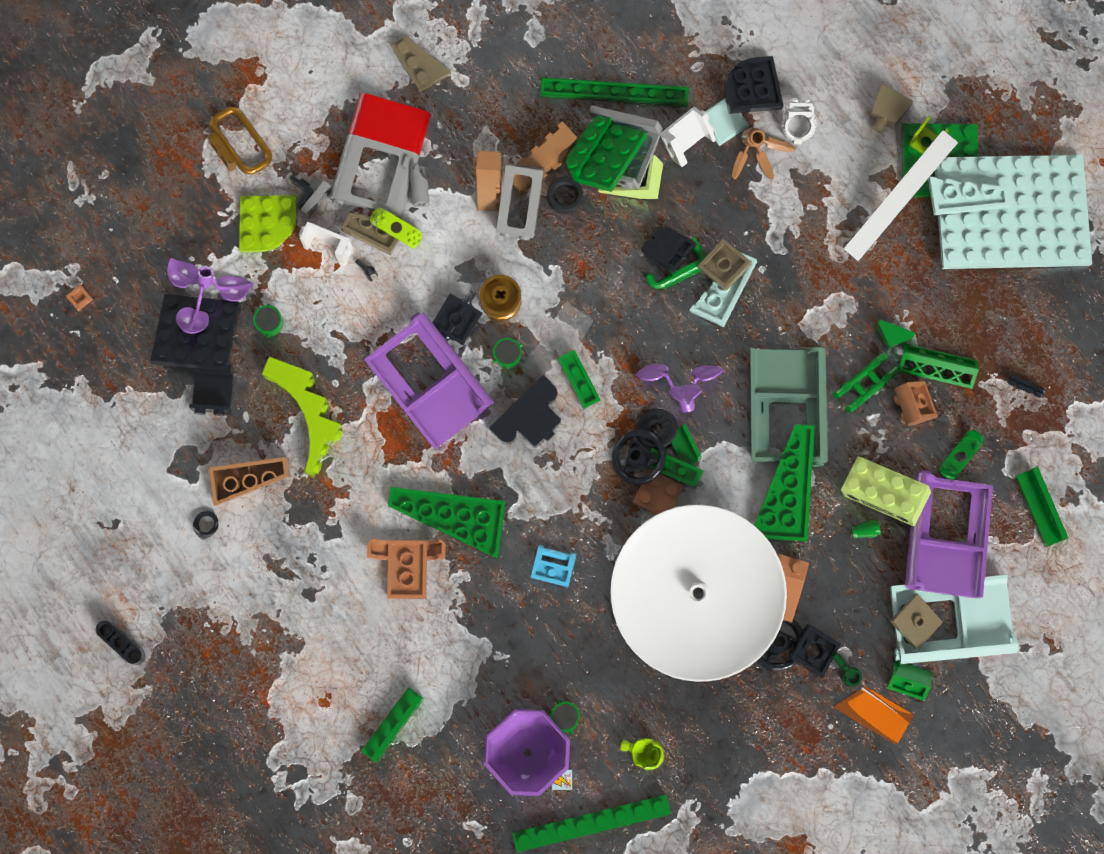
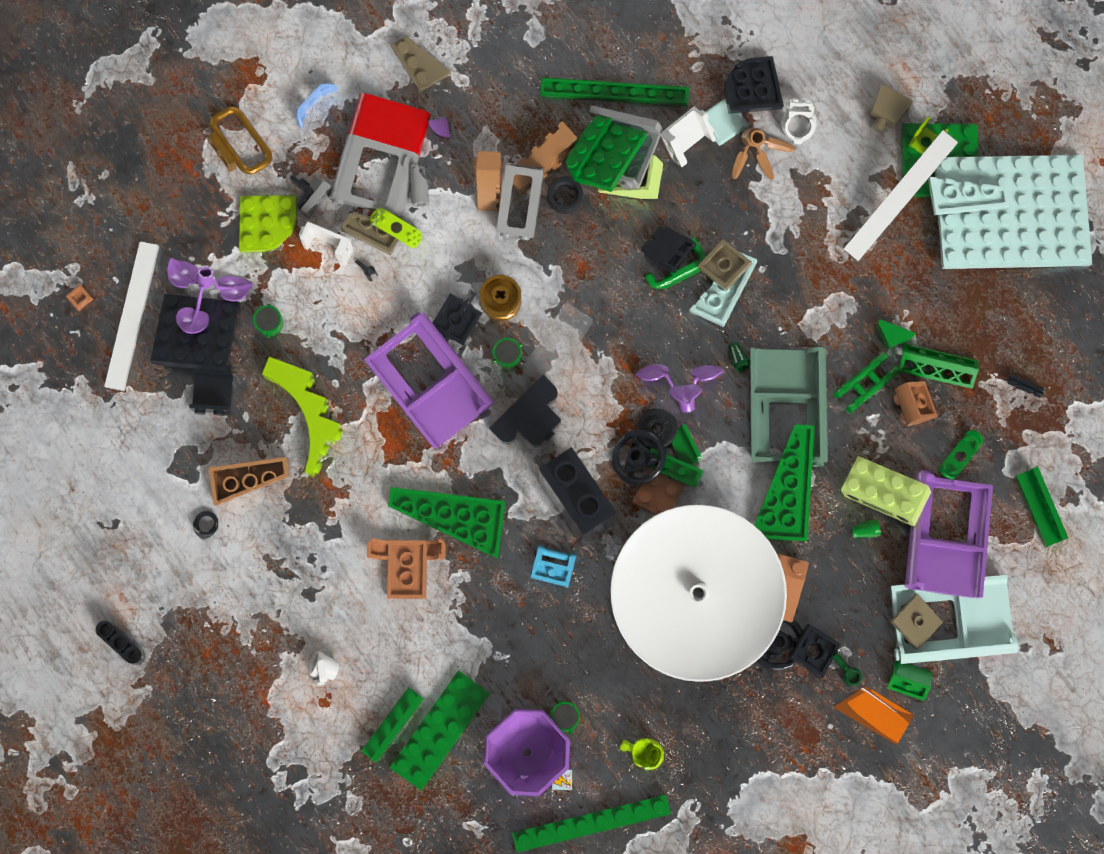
(132, 316): none -> white tile
(322, 89): none -> light blue piece
(323, 668): none -> white piece
(439, 730): none -> green plate
(440, 127): none -> medium lavender tile
(576, 496): none -> black brick
(578, 379): green plate -> none
(738, 357): none -> dark green cone

